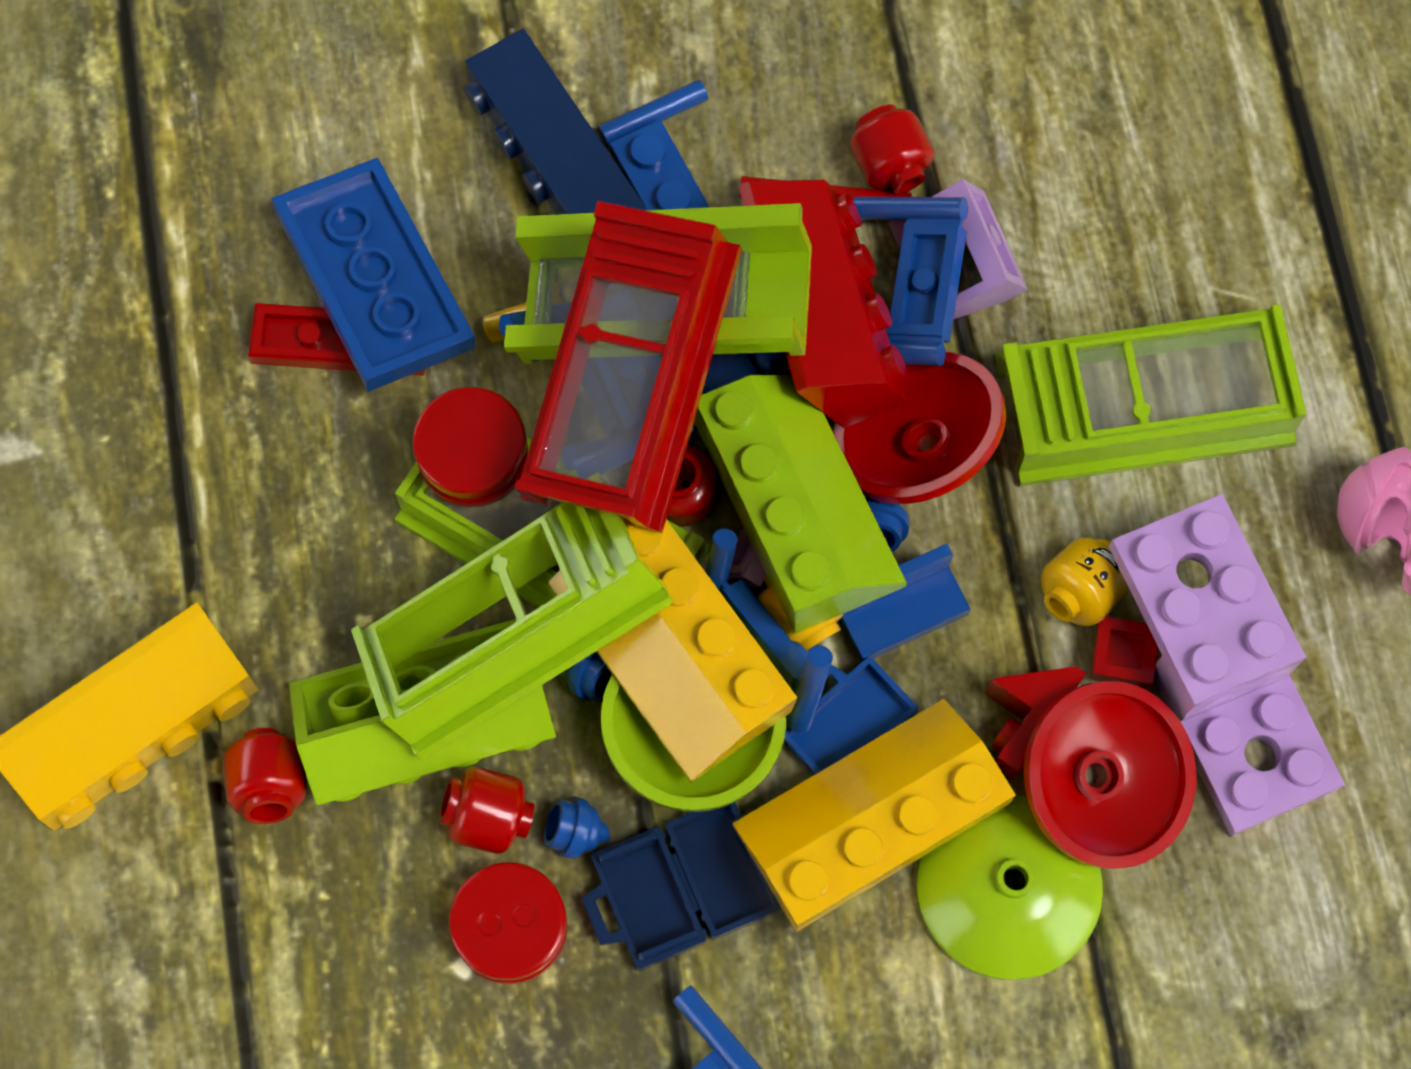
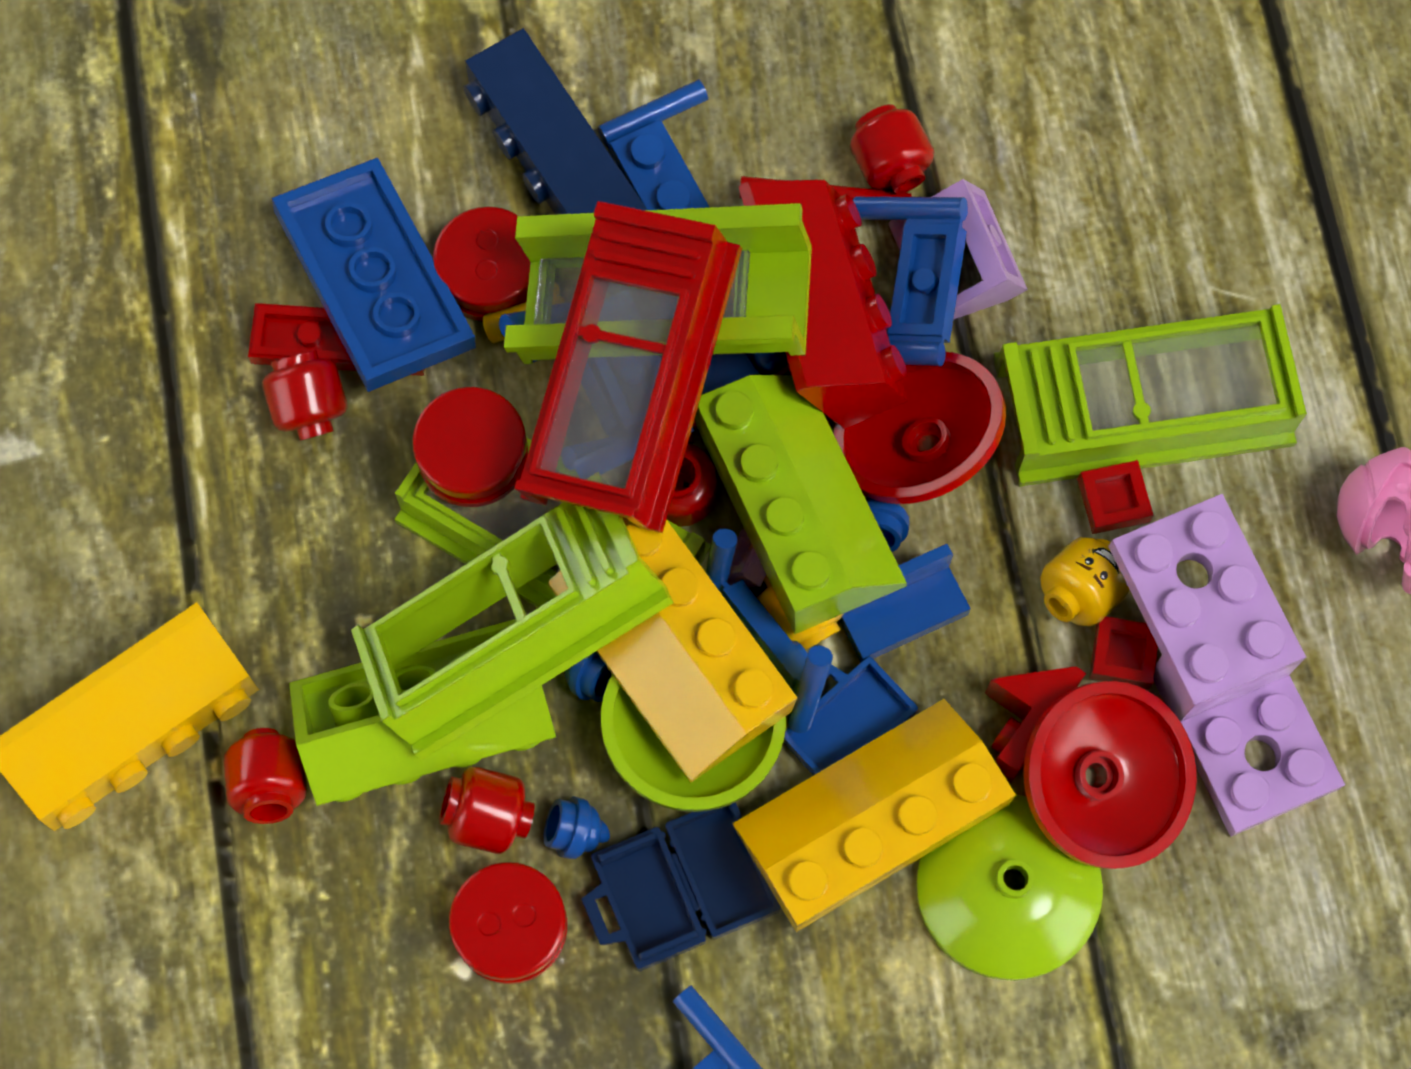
(304, 394): none -> red head
(482, 261): none -> red head
(1115, 497): none -> red plate

